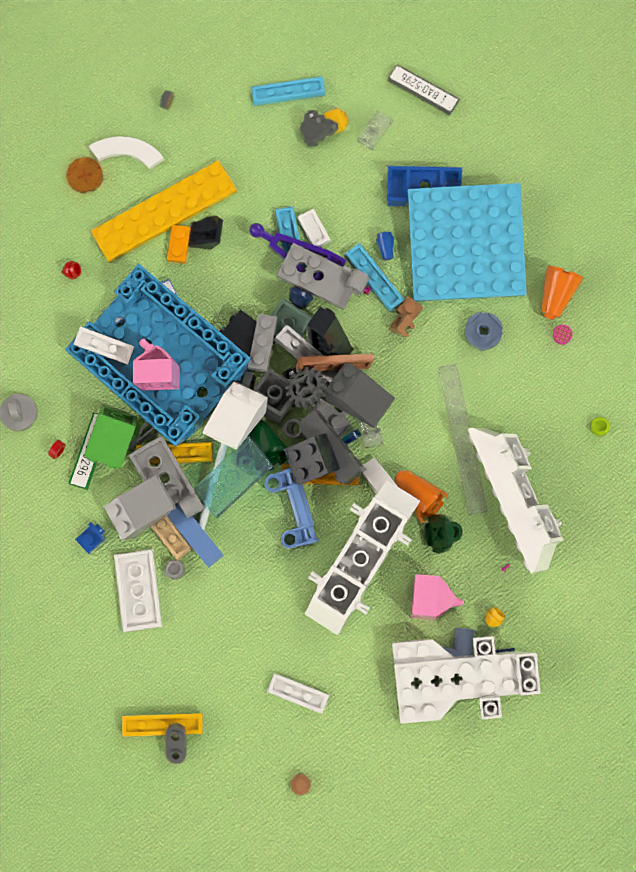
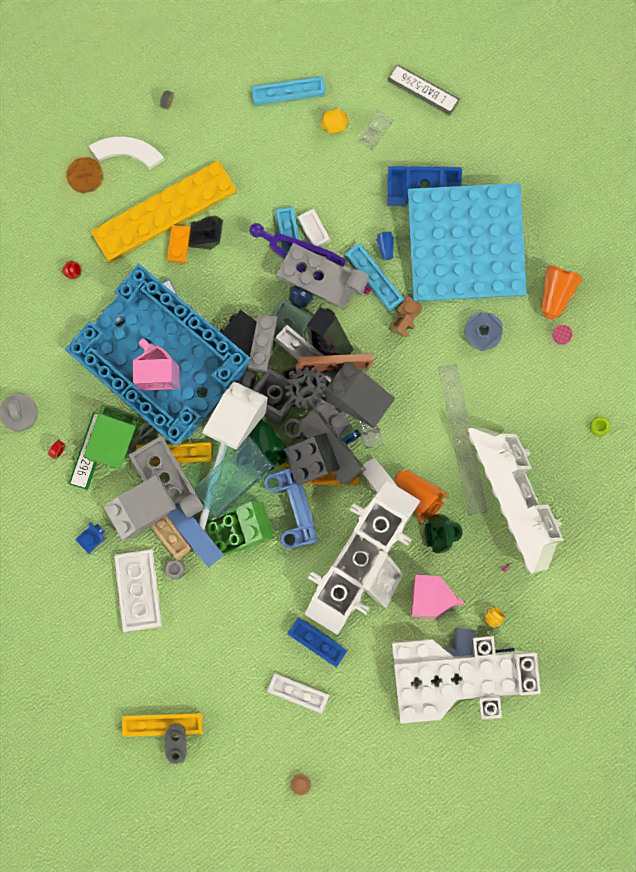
(103, 345): white tile -> none
(240, 528): none -> bright green slope
(316, 128): dark grey rock -> none
(317, 642): none -> blue plate
(382, 579): none -> white plate

